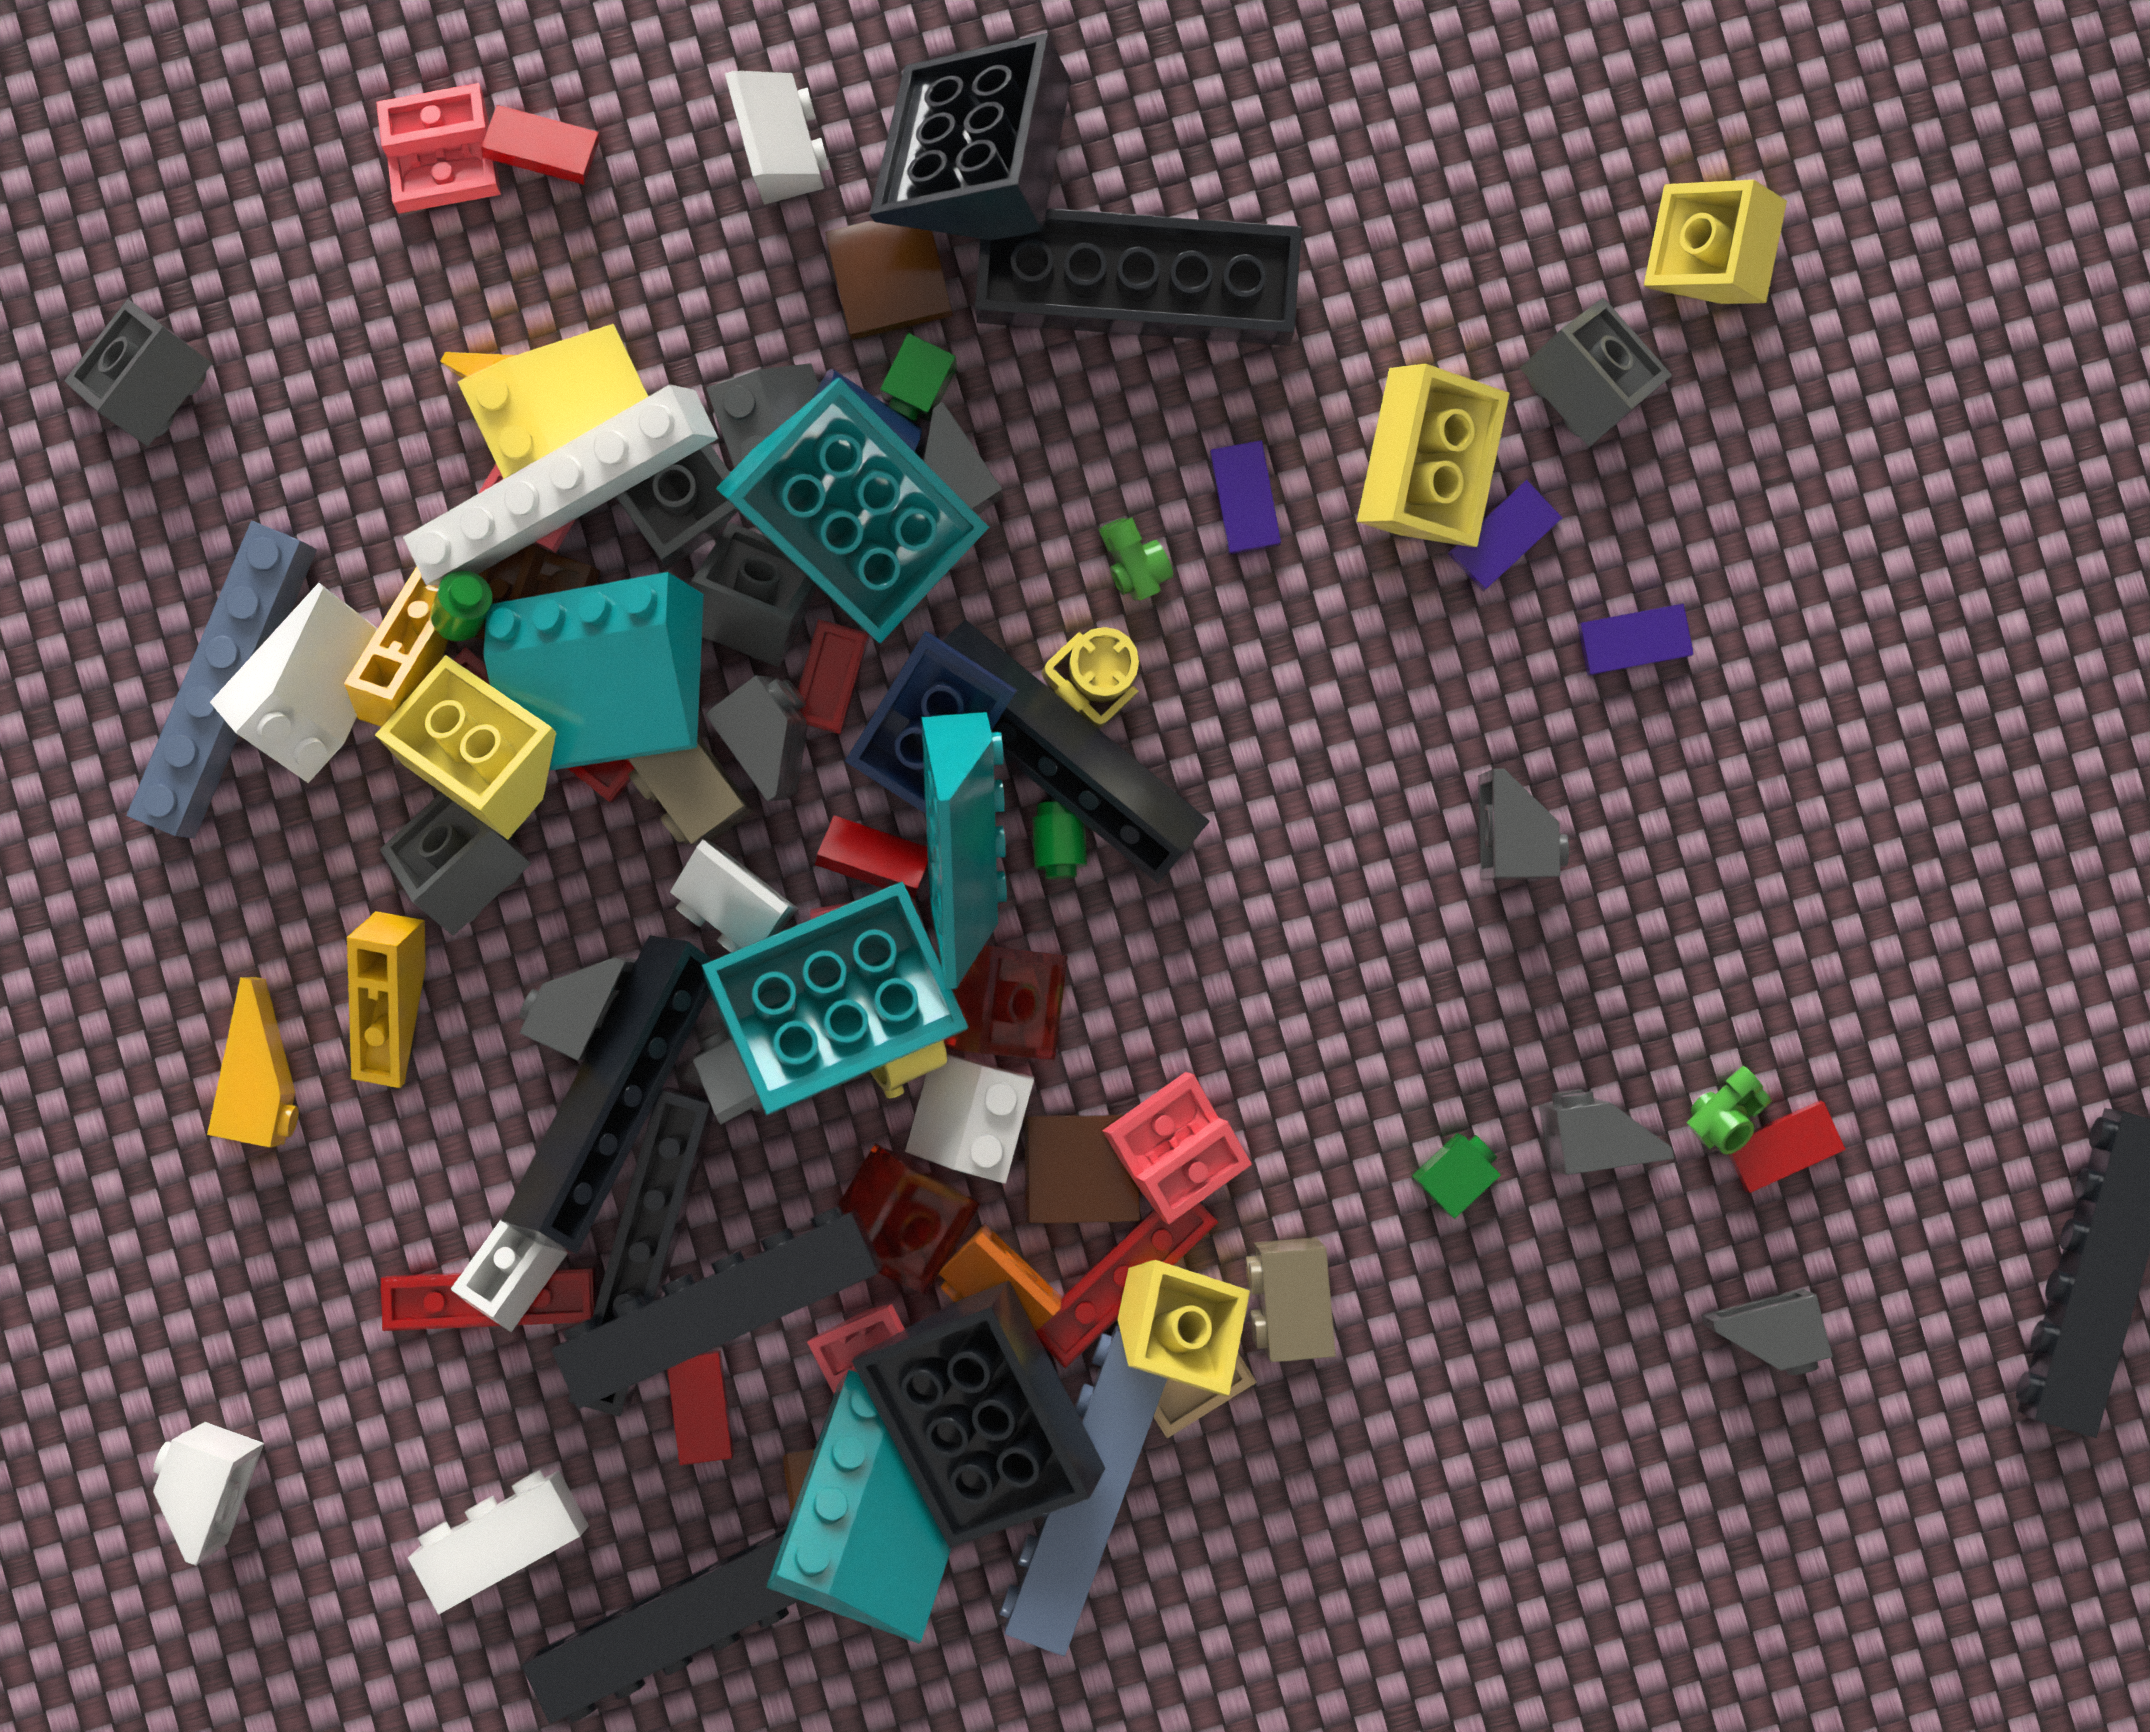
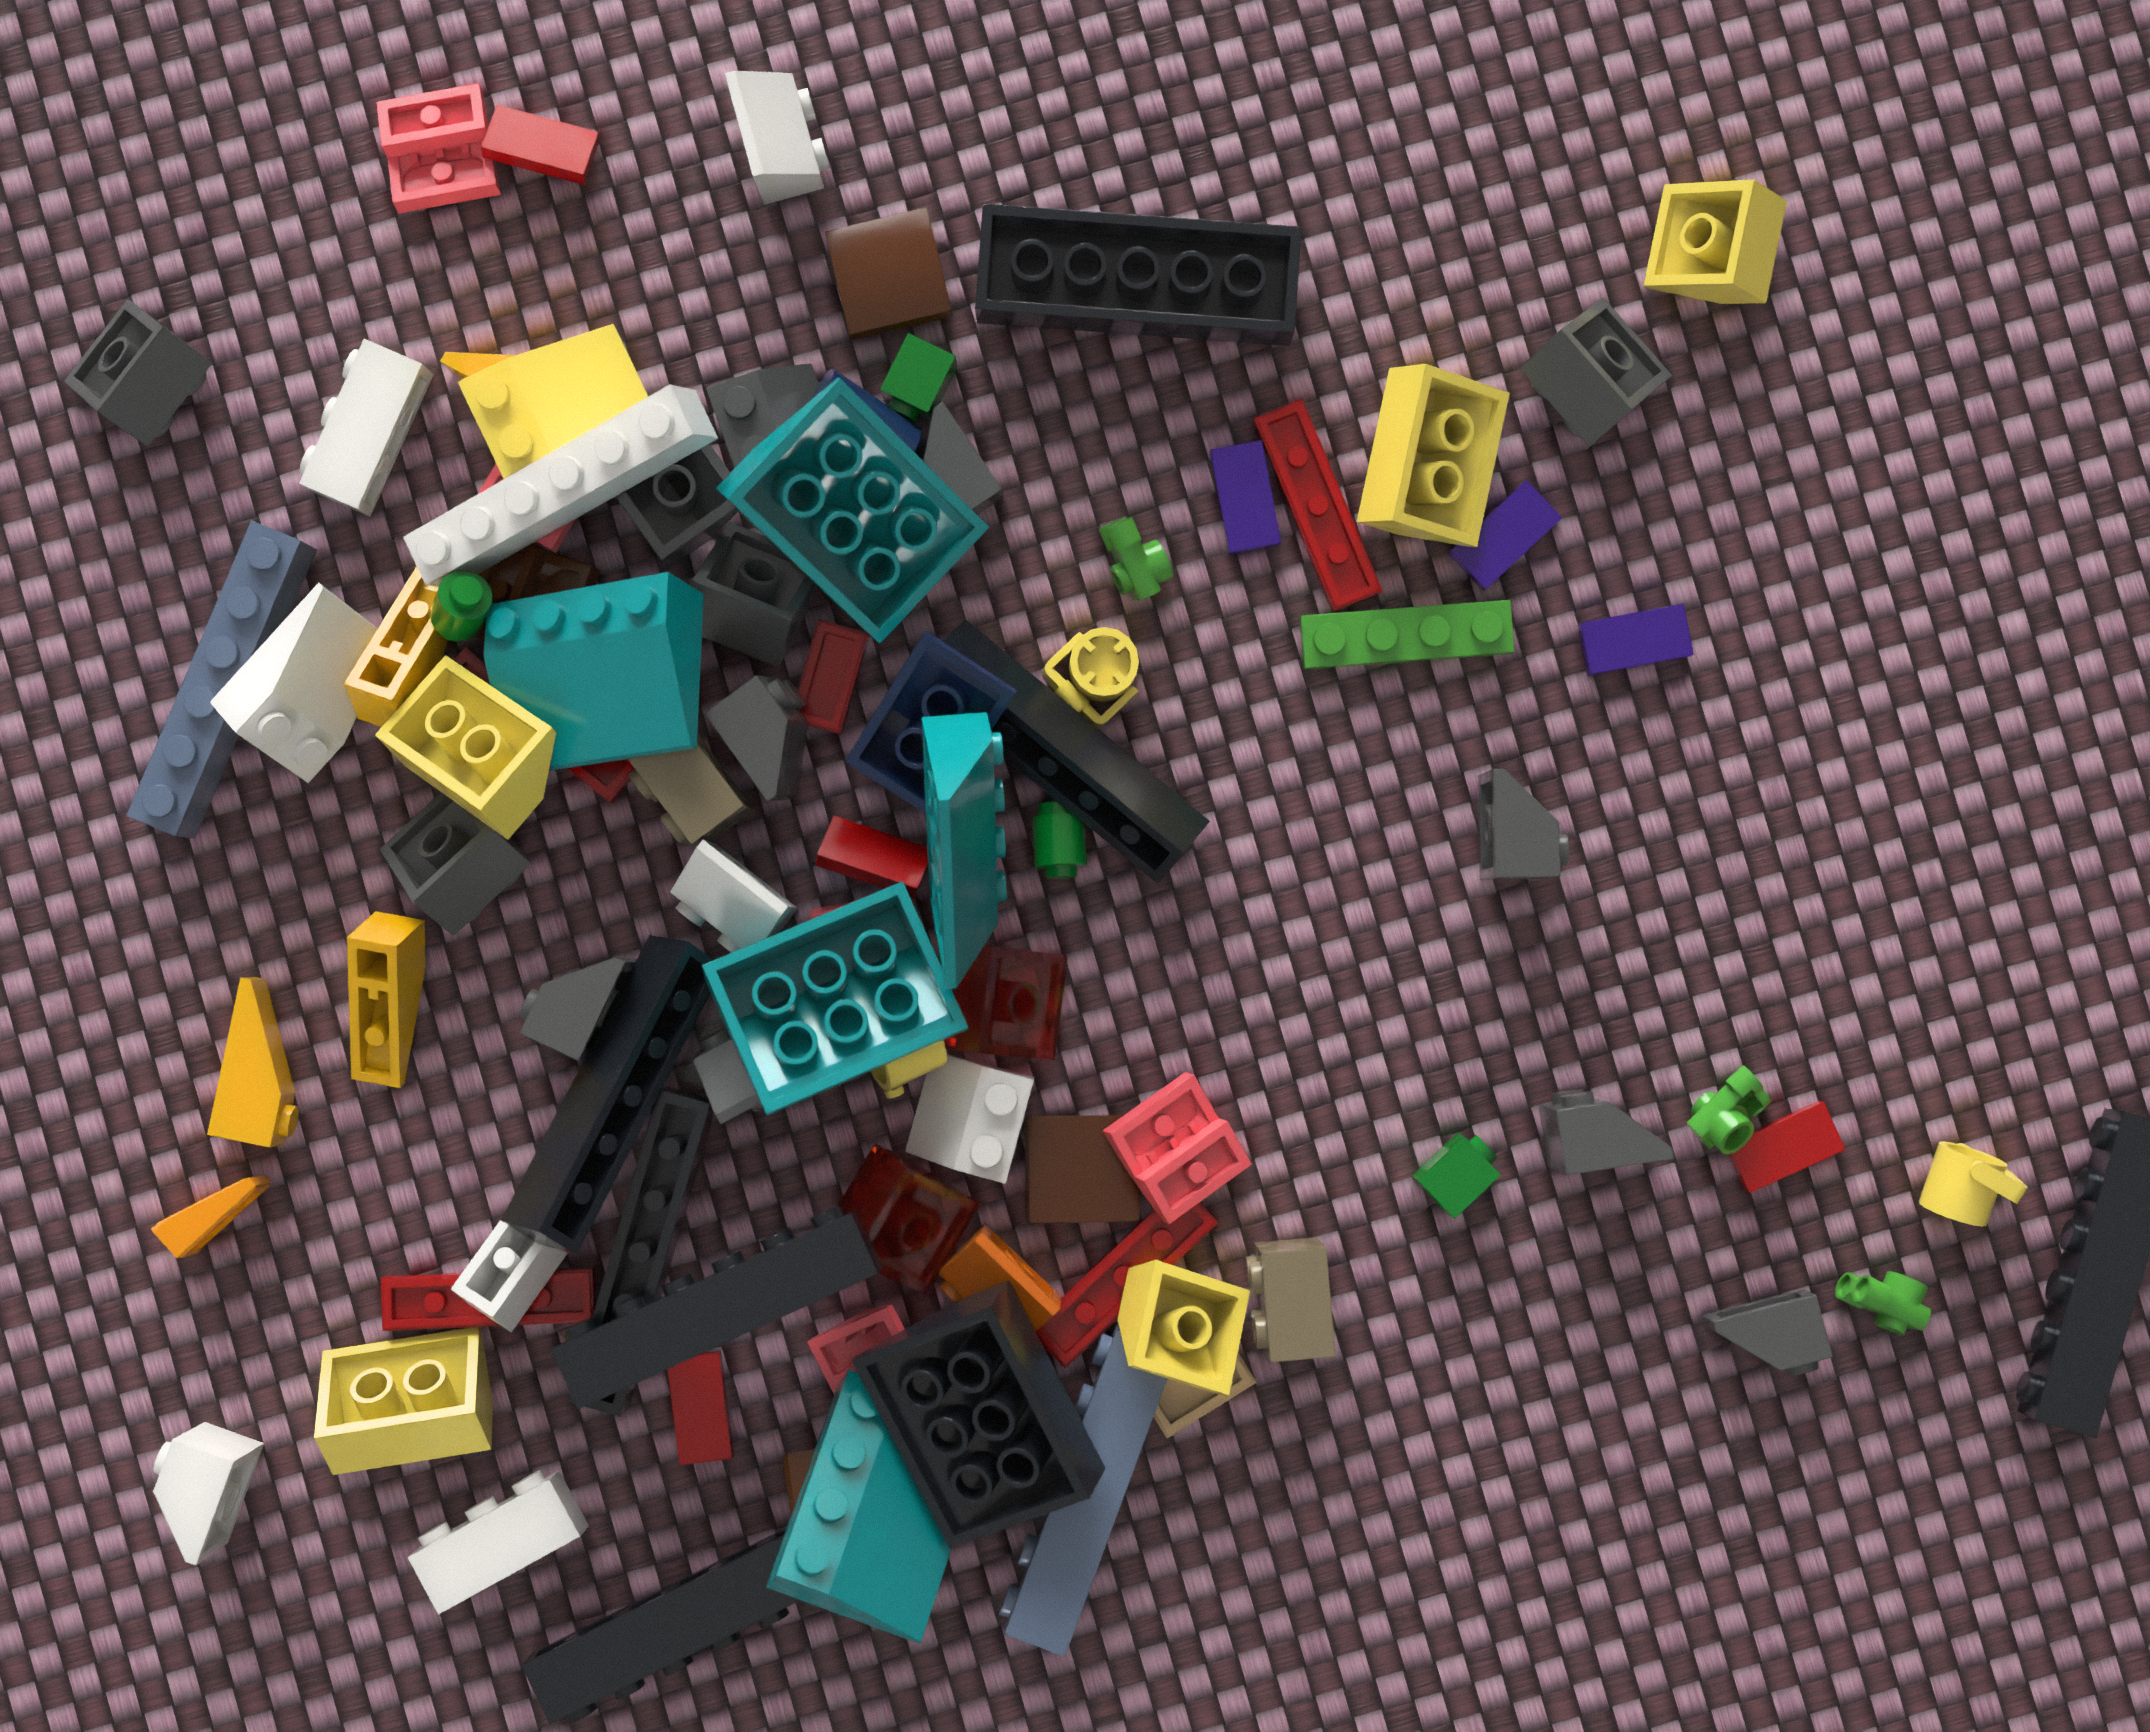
(198, 1224): none -> light orange slope
(365, 427): none -> white brick
(404, 1401): none -> light yellow slope
(975, 141): black slope -> none
(1317, 505): none -> red tile
(1406, 634): none -> bright green plate
(1894, 1301): none -> bright green plate
(1966, 1184): none -> light yellow piece

